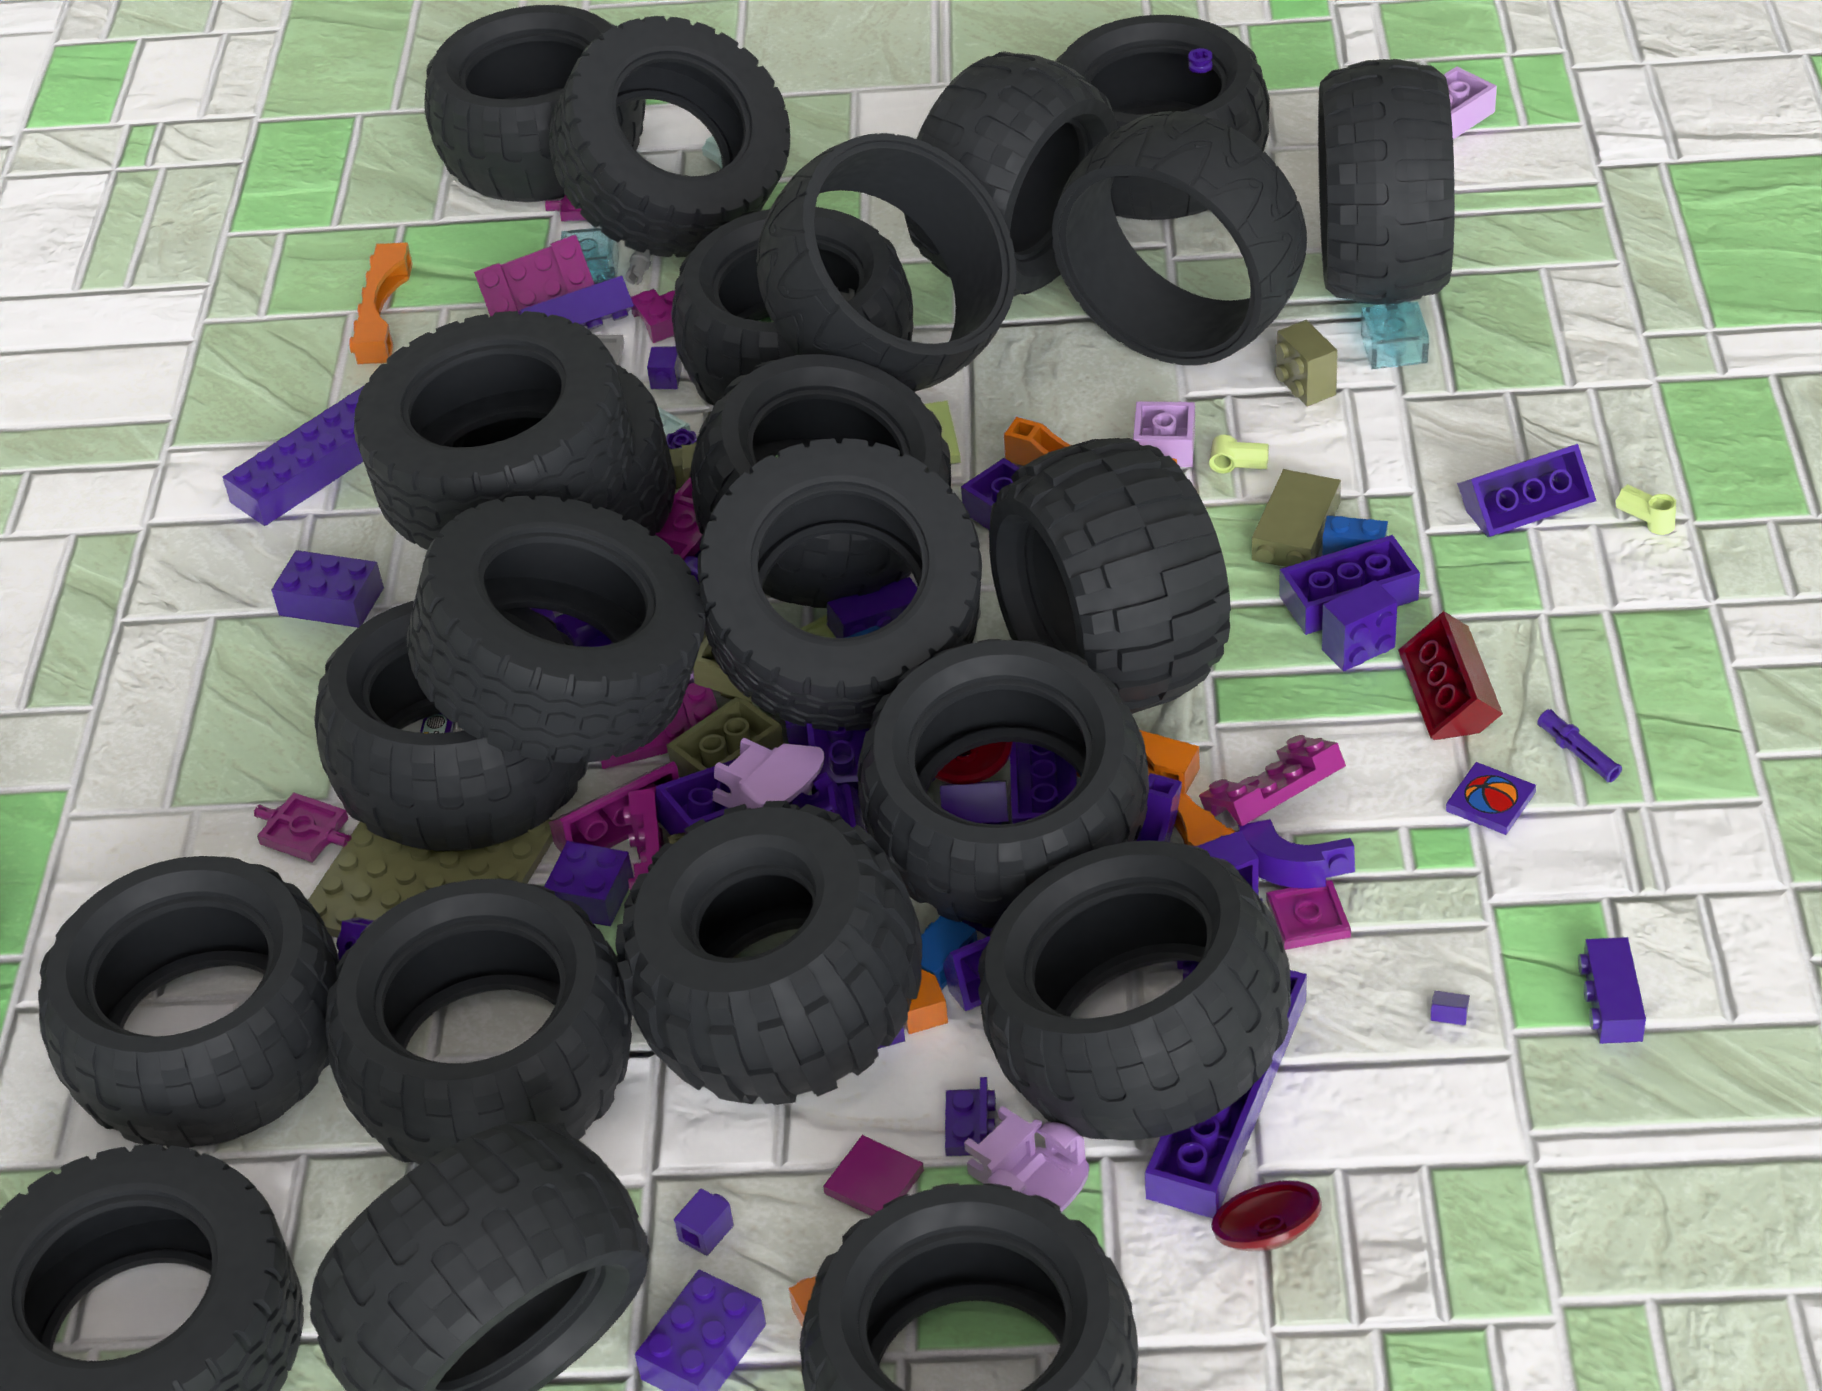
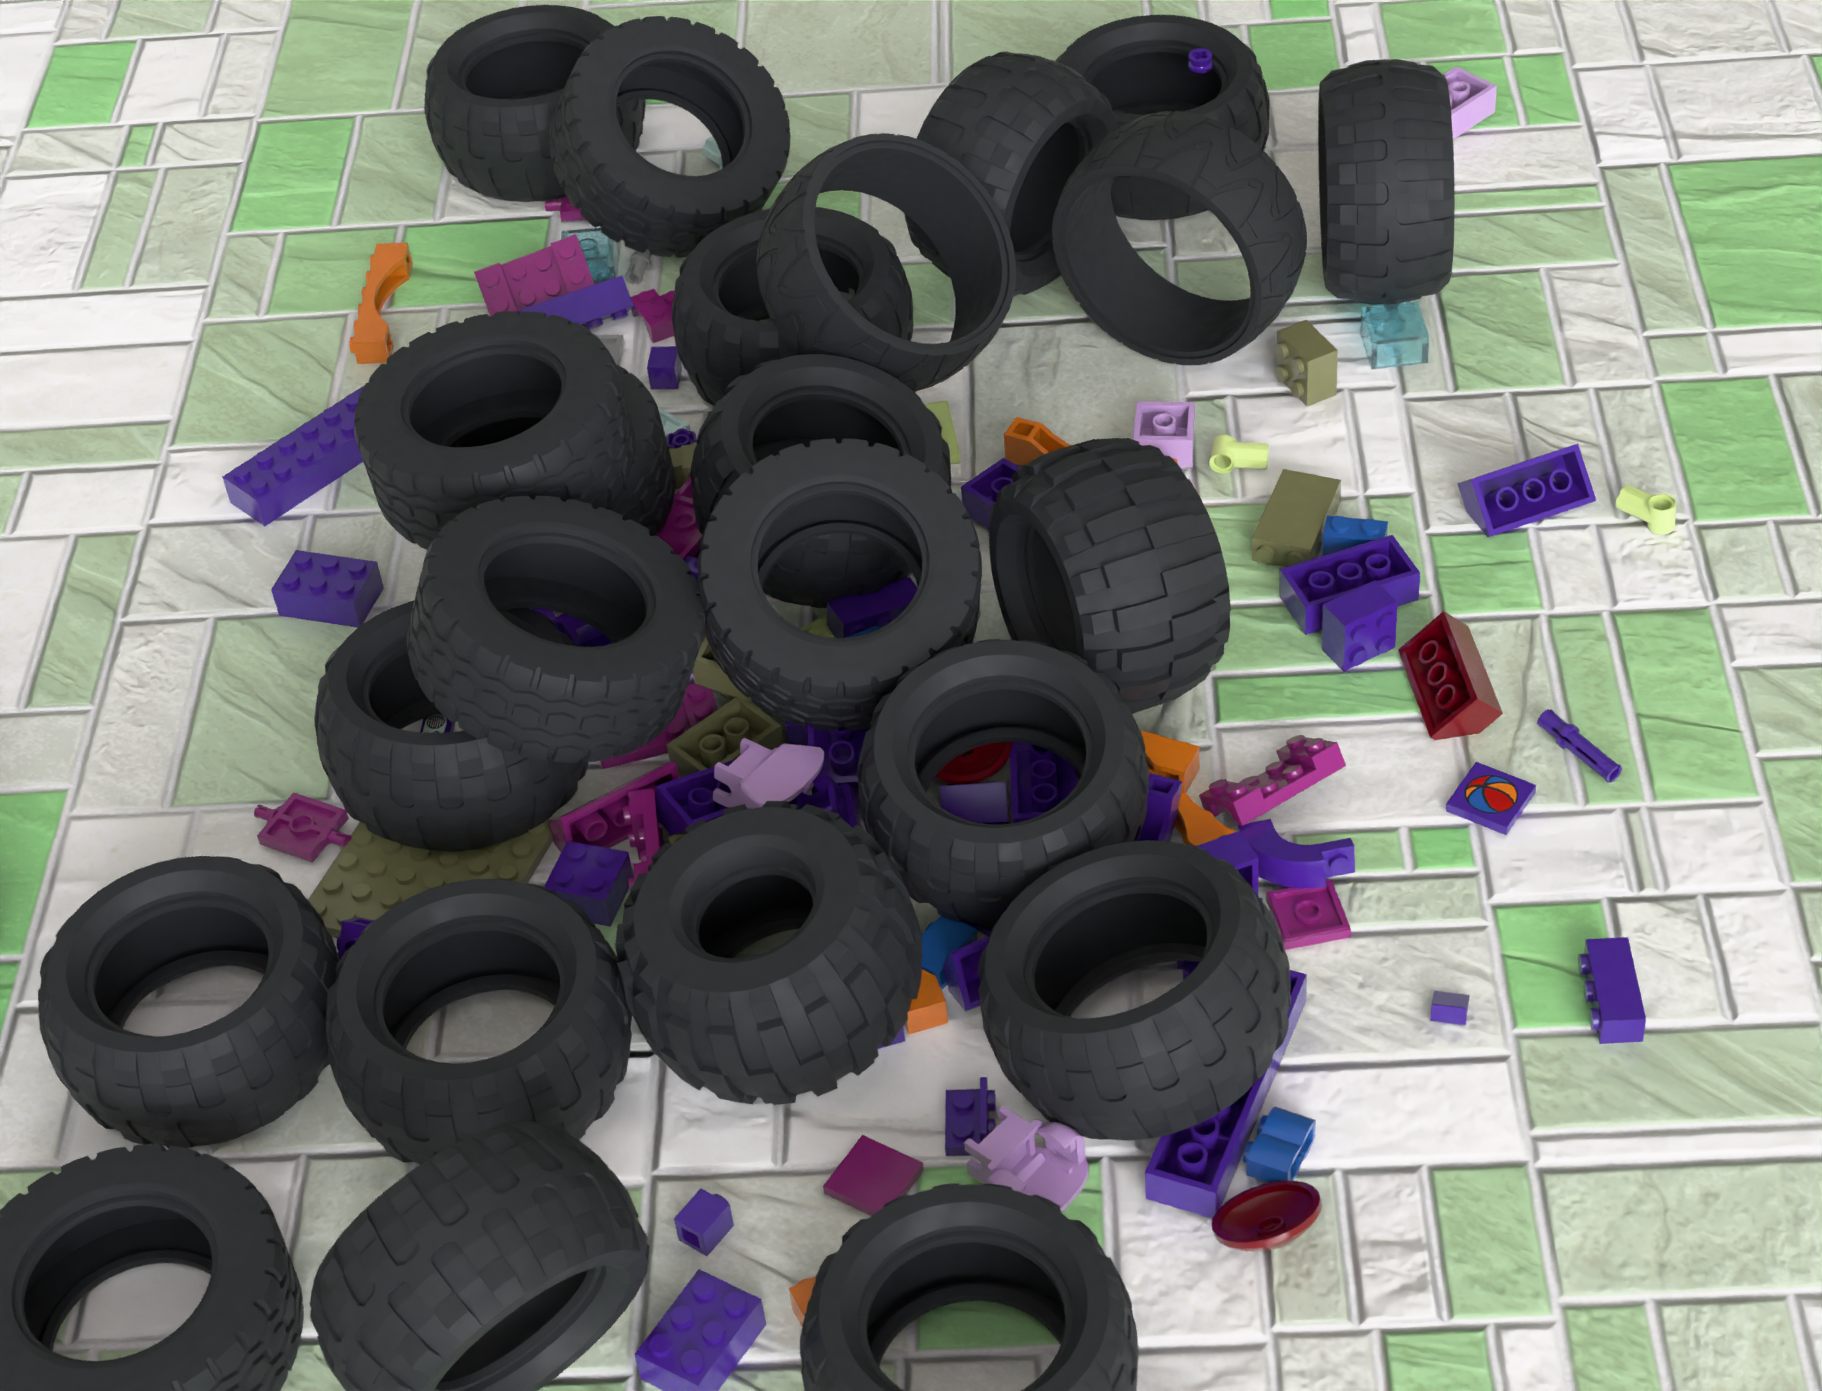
(1280, 1146): none -> blue brick

